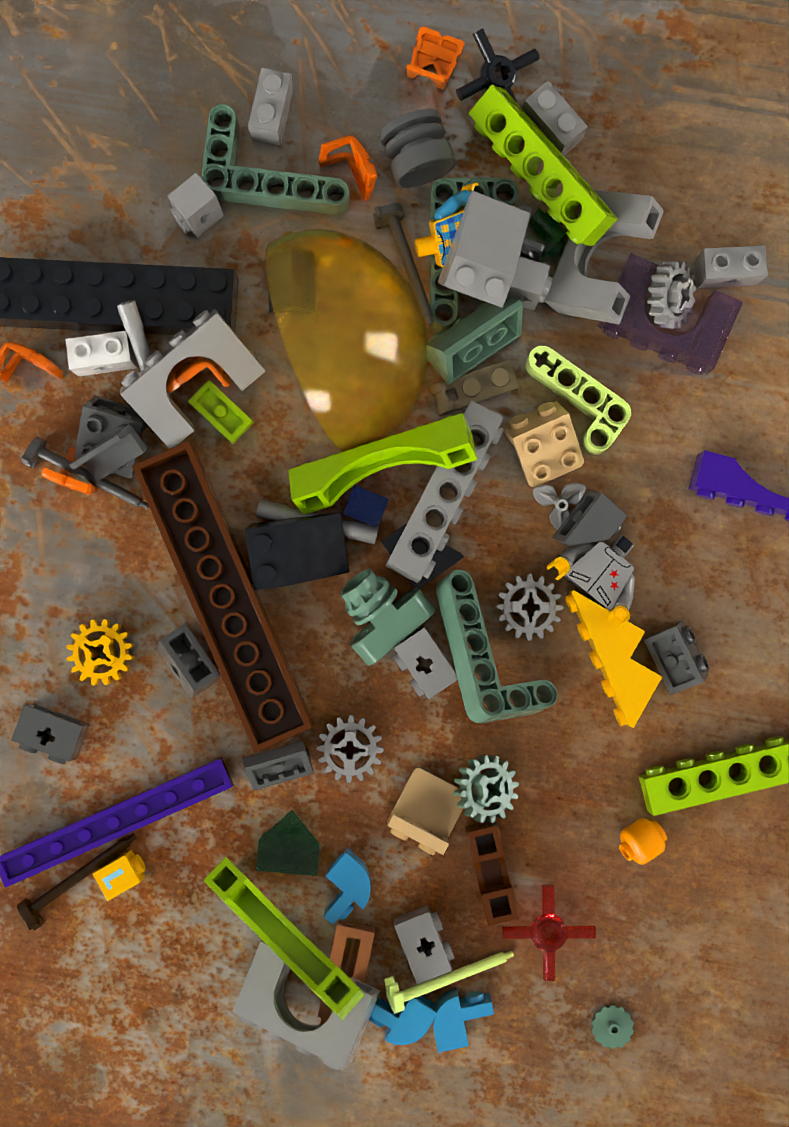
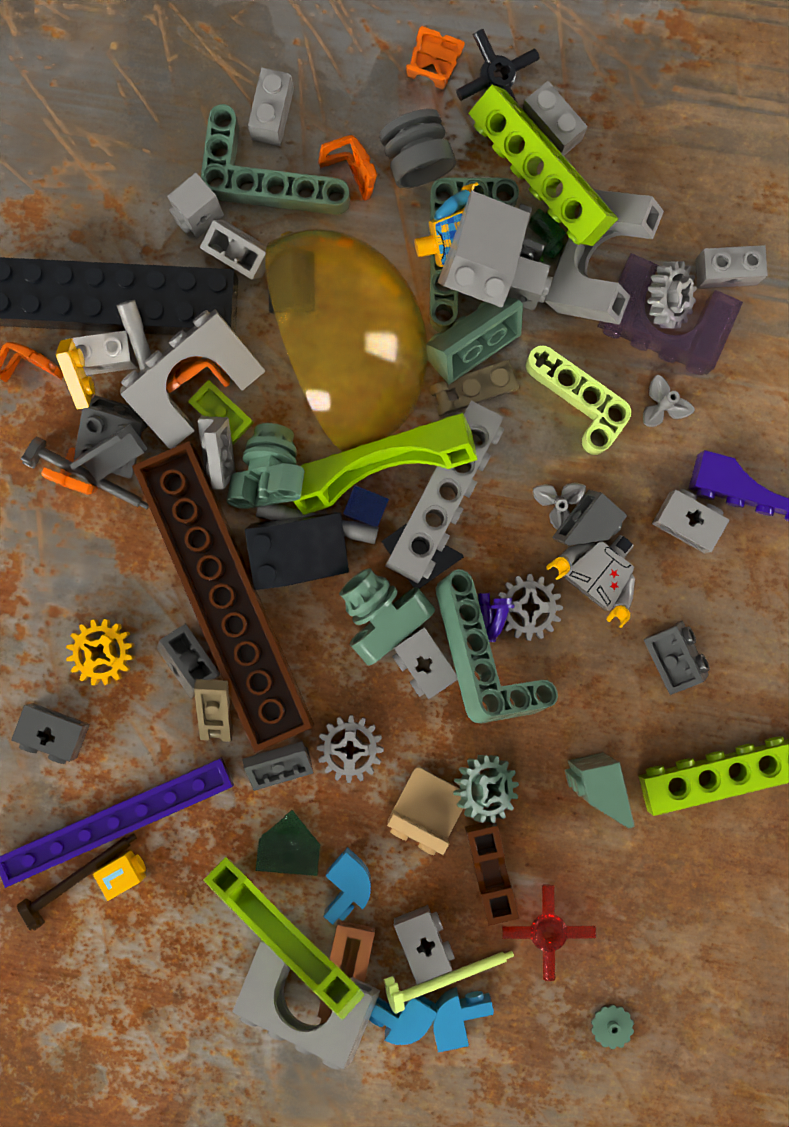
(72, 363): none -> yellow plate
(213, 709): none -> dark tan plate
(217, 450): none -> light grey bracket
(235, 249): none -> light grey brick
(271, 470): none -> sand green beam
(391, 215): dark grey piece -> none
(494, 622): none -> dark purple plant
(544, 443): tan bracket -> none
(602, 785): none -> sand green slope
(612, 647): yellow slope -> none
(642, 841): light orange head -> none
(667, 401): none -> light grey plant
(673, 520): none -> light grey brick

